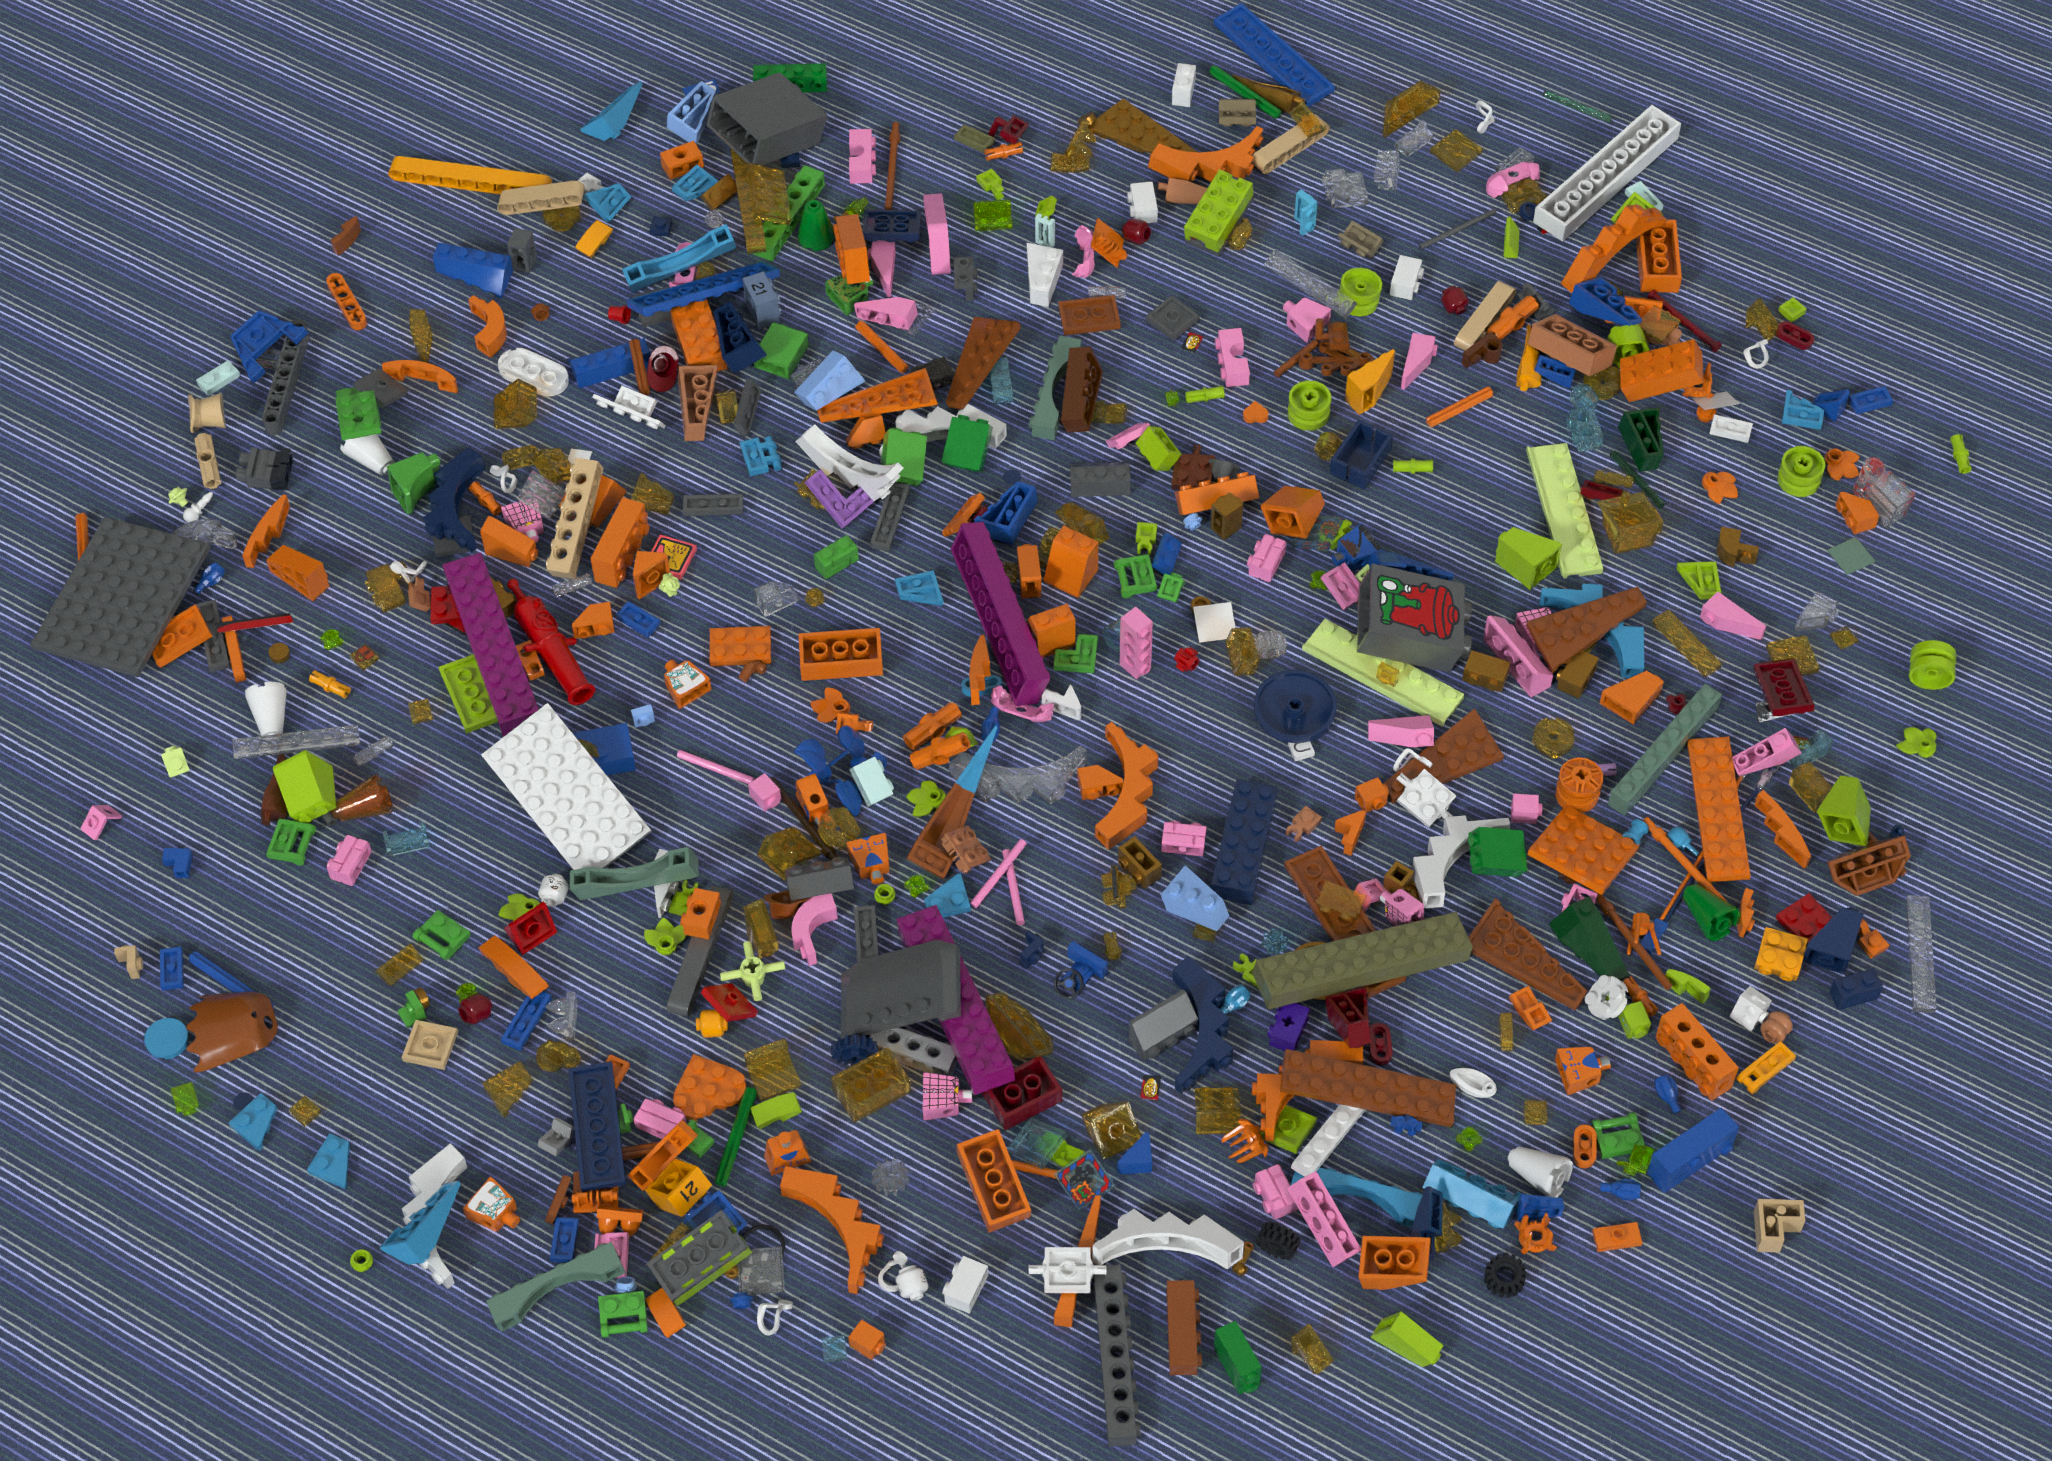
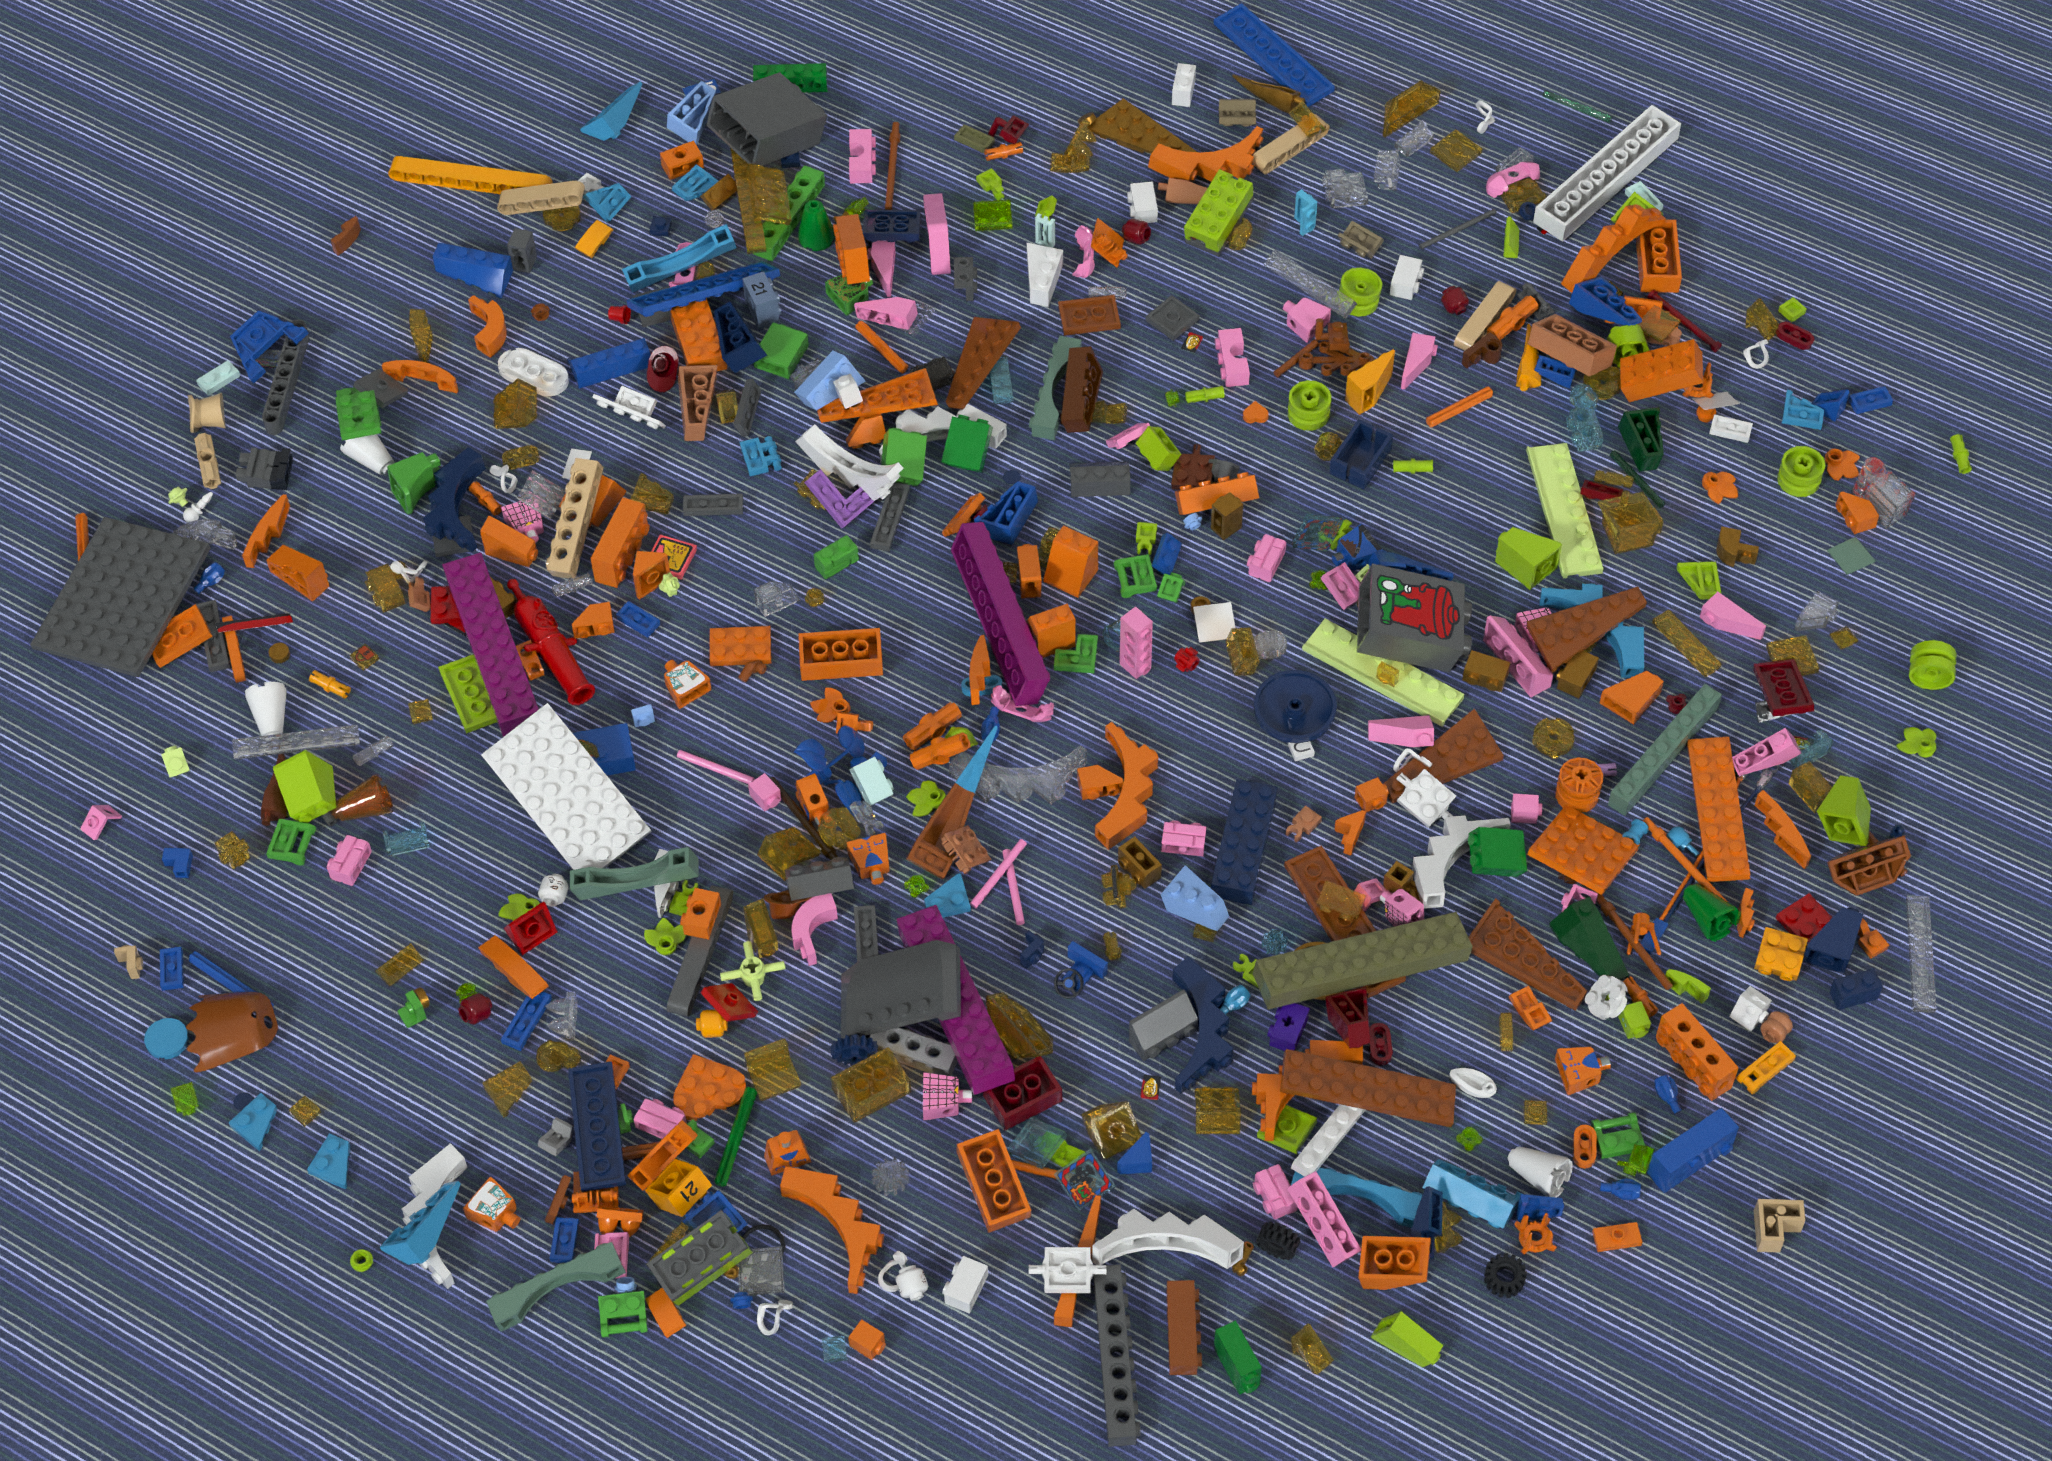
(232, 850): none -> clear yellow brick
(333, 635): clear neon green plate -> none
(346, 301): orange beam -> none
(429, 1044): tan plate -> none
(444, 929): bright green plate -> none
(553, 465): clear yellow bracket -> none
(639, 366): dark orange axle -> none
(776, 1108): lime slope -> none
(847, 391): none -> white brick
(865, 815): none -> clear plate
(884, 889): lime plate -> none
(920, 588): dark azure wing -> none
(1065, 705): white slope -> none
(1083, 522): clear yellow slope -> none
(1244, 91): green axle -> none
(1253, 1137): orange piece -> none
(1293, 511): orange slope -> none
(1405, 1122): blue piece -> none

